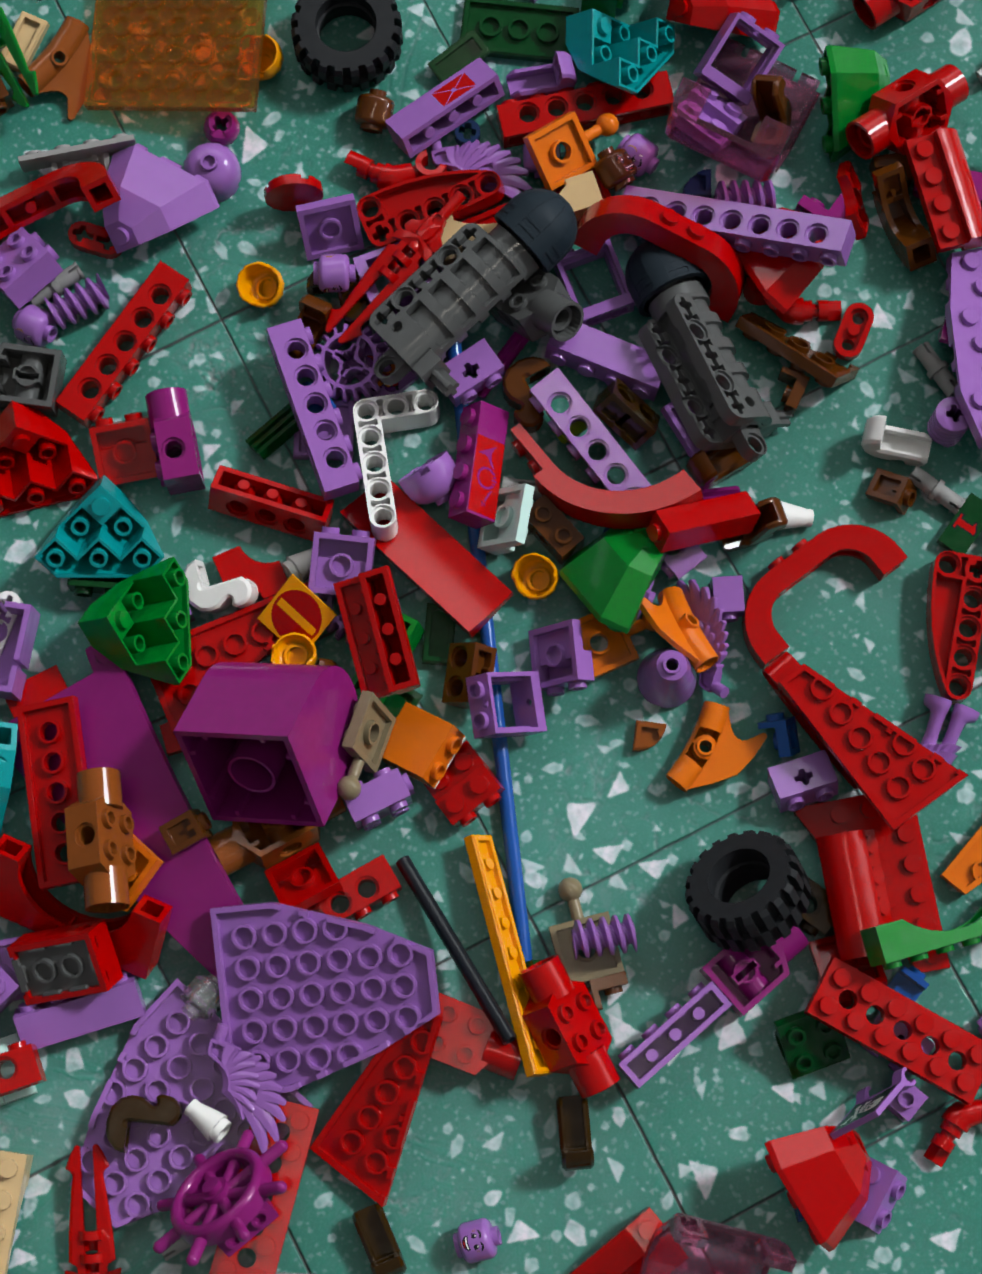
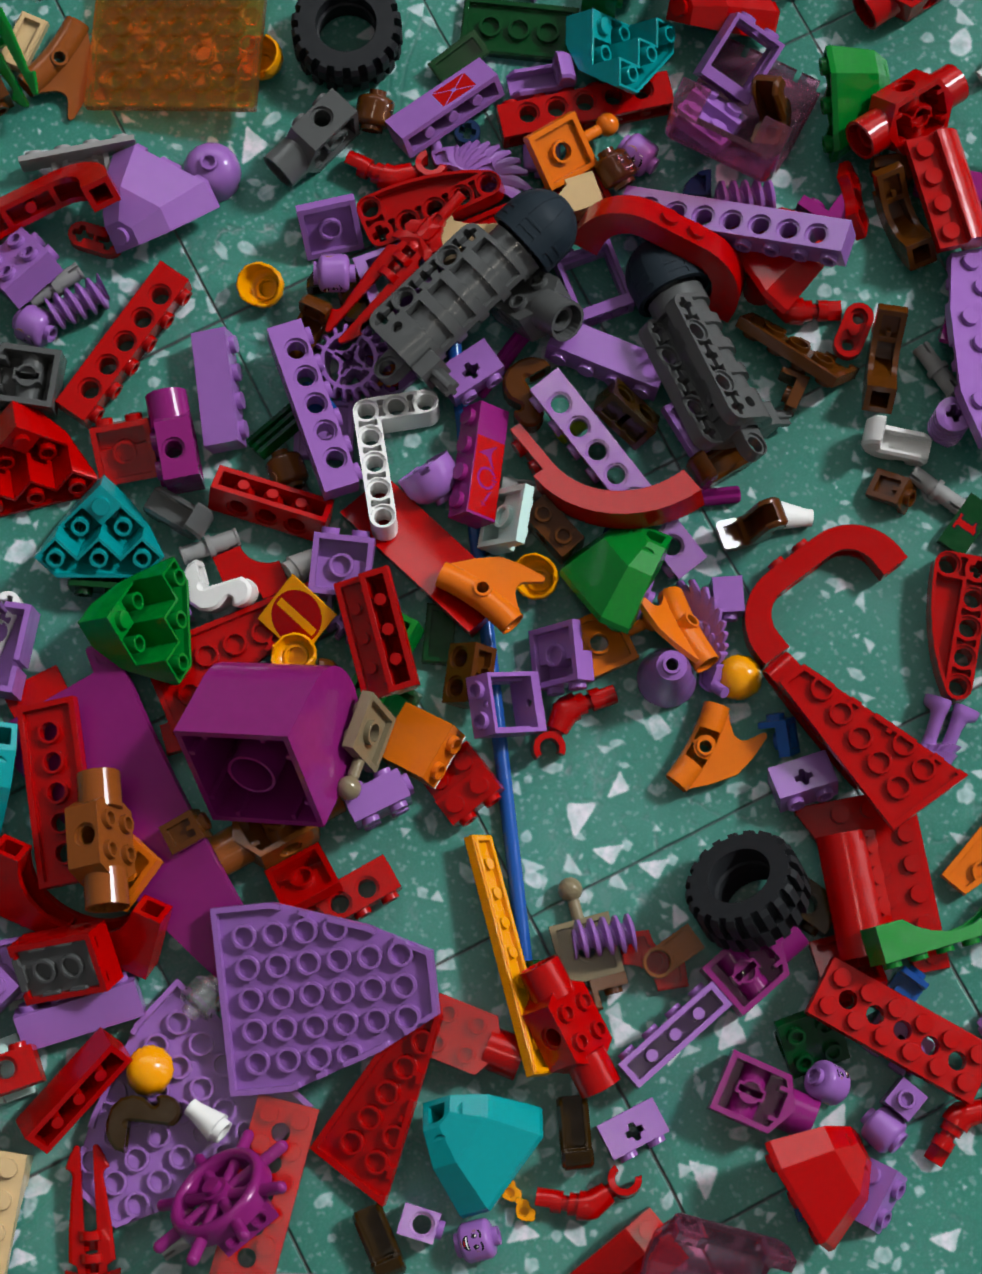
(73, 1090): none -> red brick
(150, 1070): none -> light orange hair
(179, 513): none -> dark grey animal
(210, 546): none -> light grey pin
(217, 135): magenta piece -> none
(219, 390): none -> medium lavender brick
(248, 1086): medium lavender animal -> none
(287, 468): none -> reddish brown head
(292, 190): red tile -> none
(314, 138): none -> dark grey brick
(406, 1227): none -> medium lavender brick
(456, 950): black piece -> none
(479, 1146): none -> teal brick
(498, 581): none -> orange pin
(523, 1208): none -> light orange piece
(569, 710): none -> red piece
(587, 1204): none -> red piece
(643, 1114): none -> medium lavender brick
(647, 735): dark orange tile -> none
(656, 962): none -> red tile
(678, 947): none -> dark orange piece
(703, 521): red brick -> none
(741, 676): none -> light orange hair
(761, 1097): none -> magenta brick
(827, 1082): none -> medium lavender head
(871, 1107): medium lavender flag -> none
(883, 358): none -> reddish brown arch
(883, 1129): none -> medium lavender head

